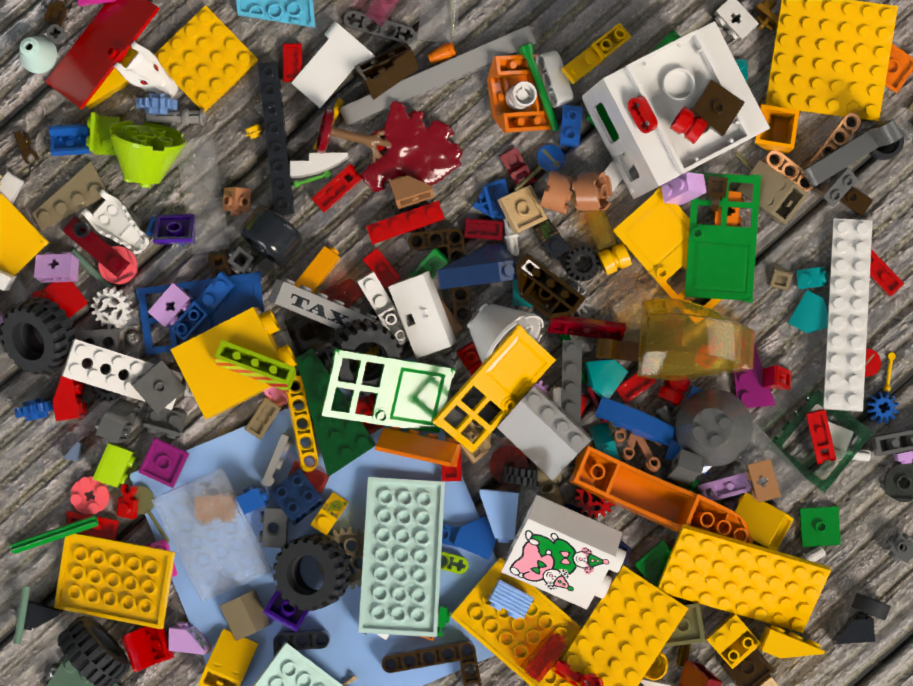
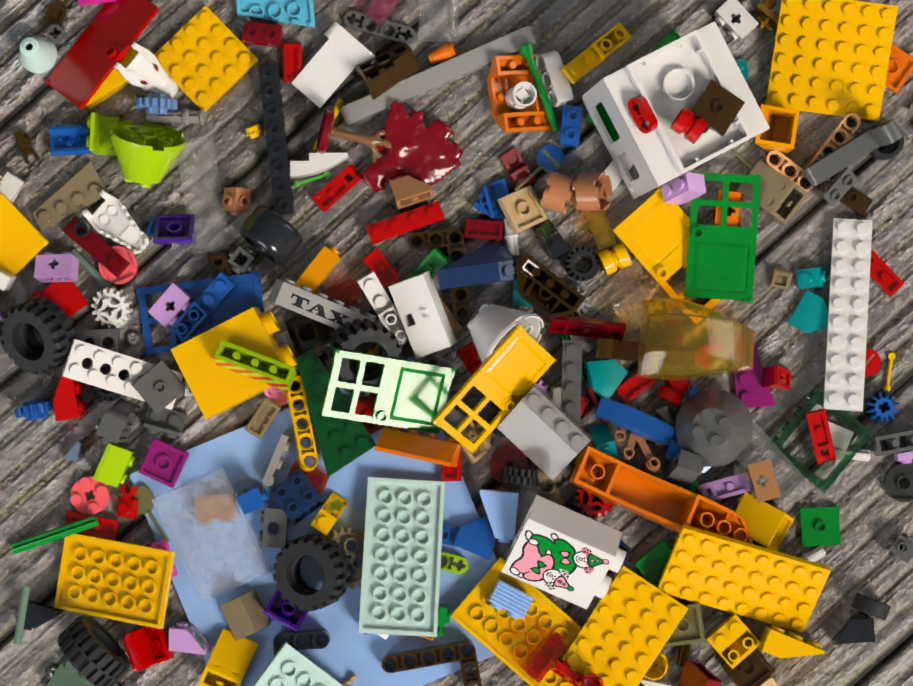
(263, 34): none -> dark red brick
(716, 189): dark brown plate -> none

